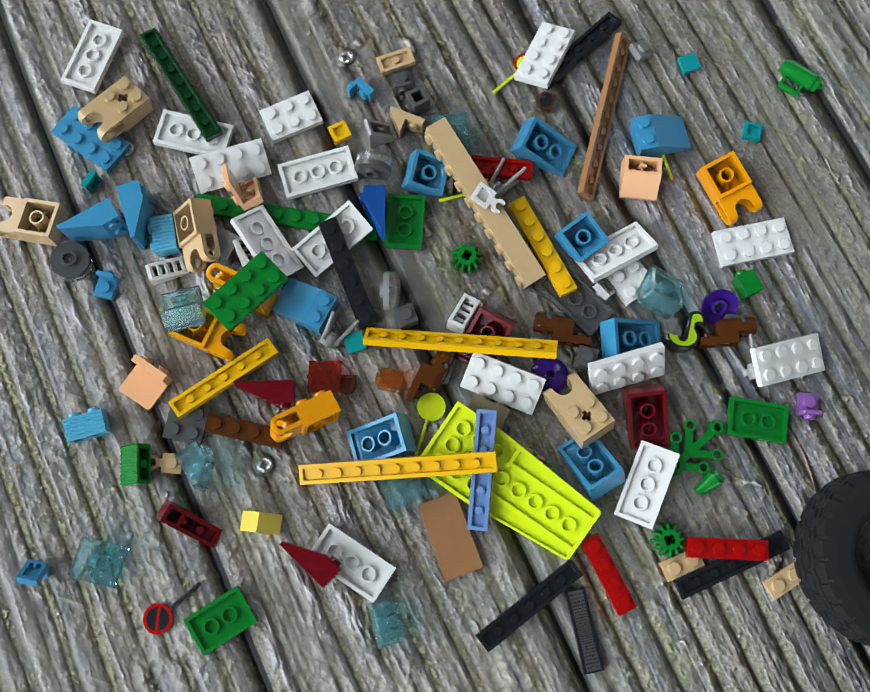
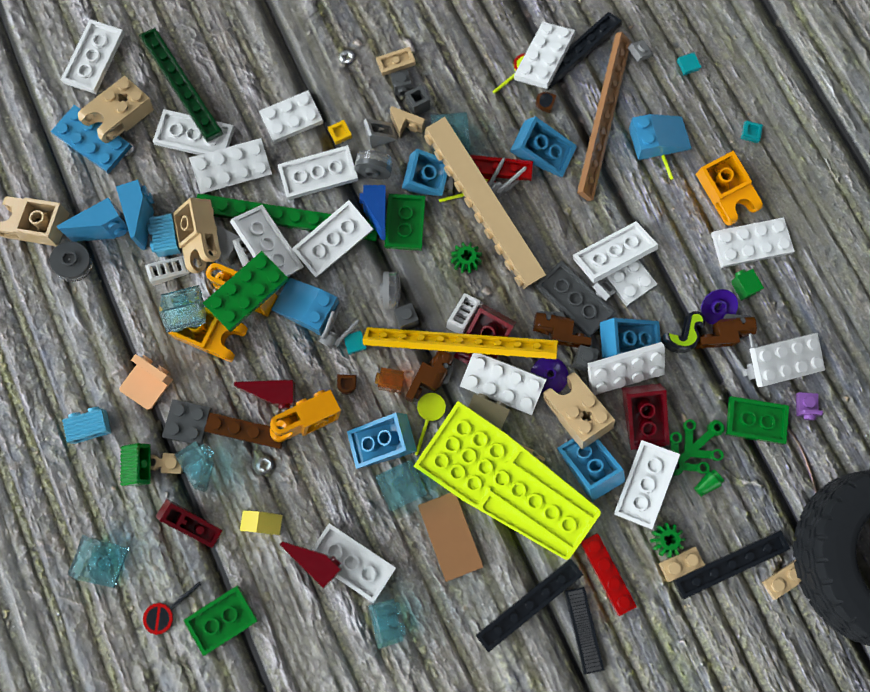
(33, 572): dark azure bracket -> none
(91, 182): teal tile -> none
(106, 285): dark azure bracket -> none
(223, 378): yellow plate -> none
(246, 194): light nougat bracket -> none
(324, 376): clear red piece -> none
(347, 272): black plate -> none
(362, 88): dark azure bracket -> none
(398, 467): yellow plate -> none
(481, 482): medium blue plate -> none
(485, 196): white plate -> none
(542, 247): yellow plate -> none
(581, 237): dark azure slope -> none
(640, 177): light nougat slope -> none
(660, 292): clear light blue slope -> none
(726, 548): red plate -> none
(800, 75): green piece -> none

